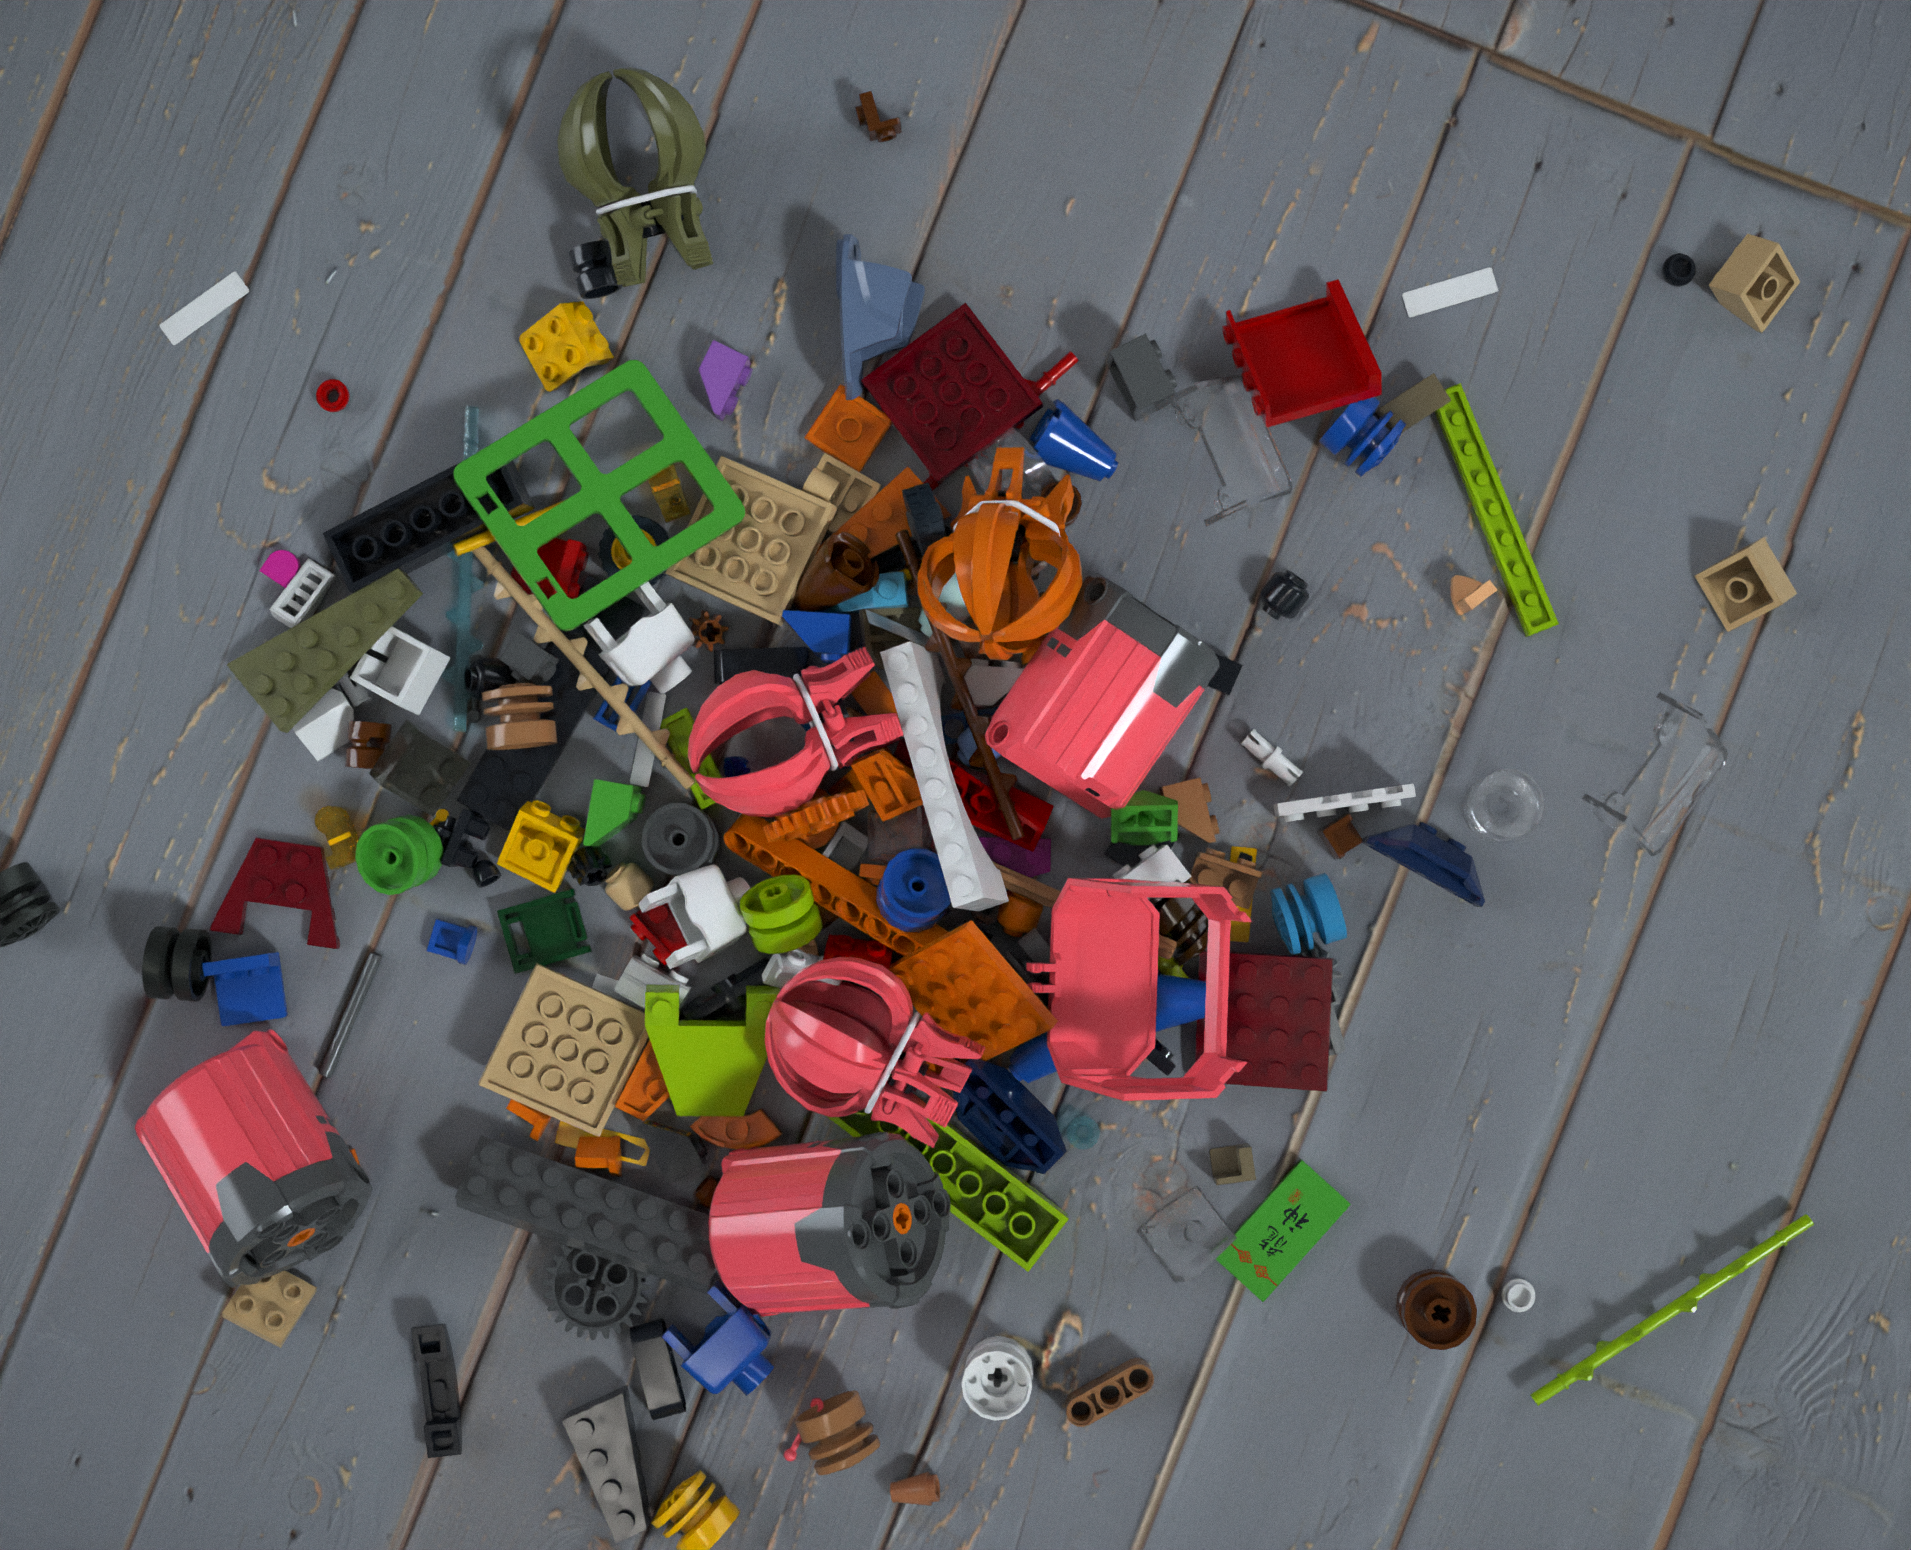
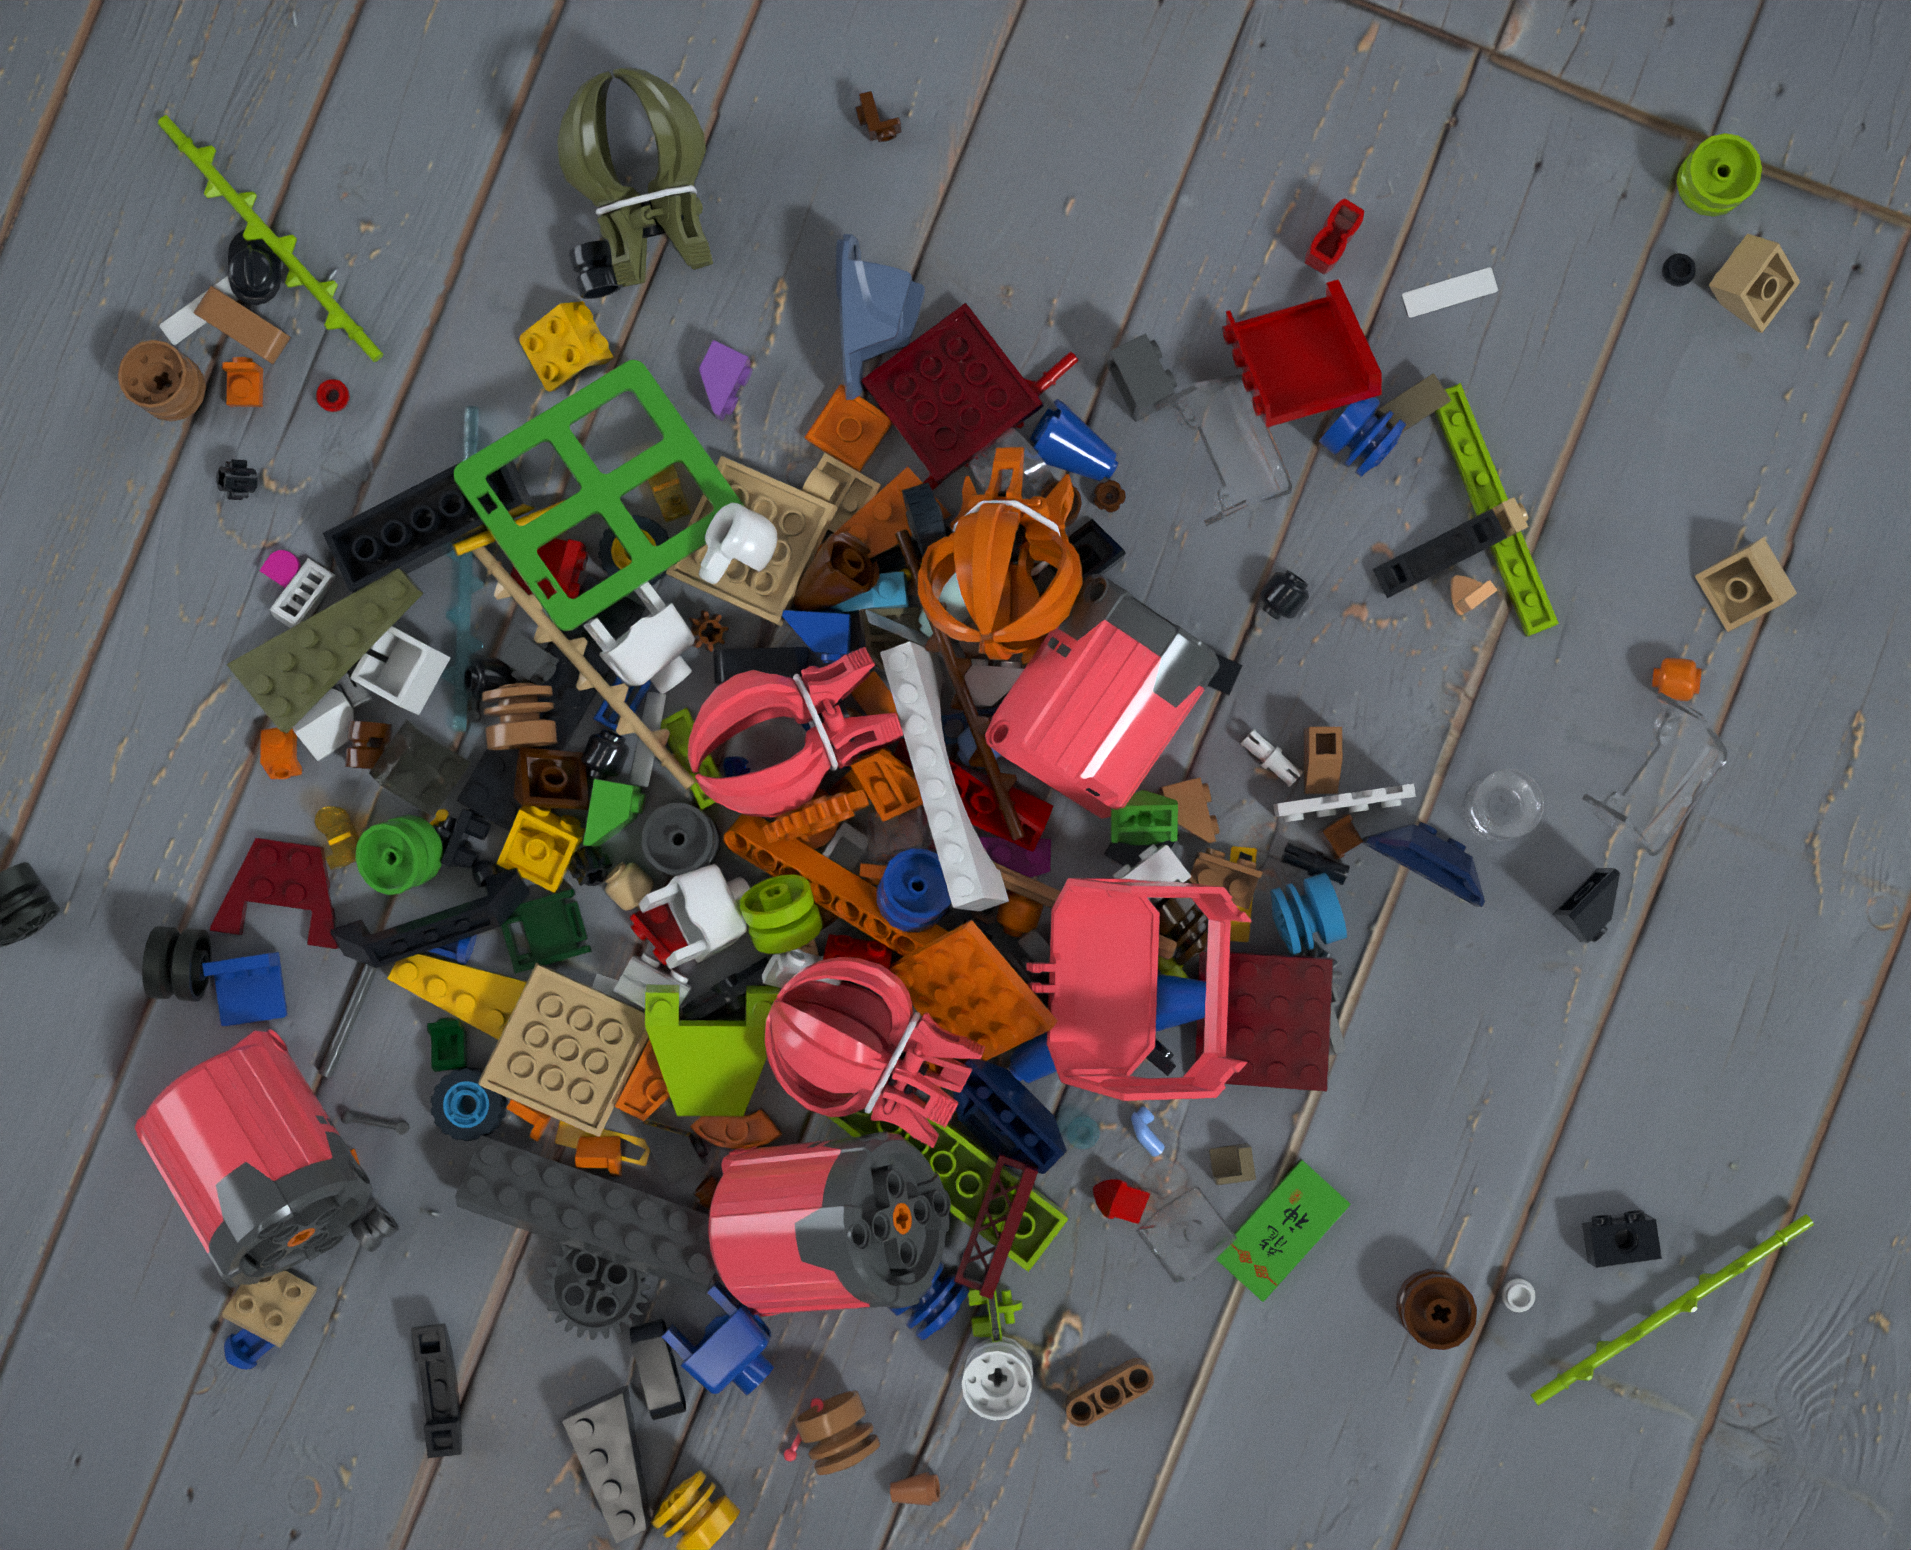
(149, 368): none -> medium nougat wheel
(236, 479): none -> black gear
(242, 325): none -> medium nougat beam
(244, 383): none -> orange bracket
(245, 1349): none -> blue tile
(253, 270): none -> black piece
(279, 753): none -> orange bracket
(281, 246): none -> lime plant
(375, 1228): none -> flat silver wheel
(401, 1127): none -> dark grey hinge
(448, 1044): none -> dark green bracket
(449, 1110): none -> black wheel
(462, 990): none -> yellow wing
(503, 896): none -> black slope
(551, 779): none -> reddish brown slope
(605, 754): none -> black head
(737, 535): none -> white piece
(936, 1306): none -> blue wheel
(990, 1324): none -> lime hips
(1008, 1229): none -> dark red fence
(1095, 548): none -> black slope
(1113, 488): none -> reddish brown plate
(1120, 1200): none -> red tile
(1143, 1133): none -> light blue arm
(1315, 863): none -> black pin
(1322, 759): none -> medium nougat slope
(1332, 239): none -> red brick
(1440, 553): none -> black slope
(1511, 516): none -> tan bracket
(1590, 905): none -> black slope
(1641, 1241): none -> black brick
(1677, 678): none -> orange head
(1719, 175): none -> lime wheel

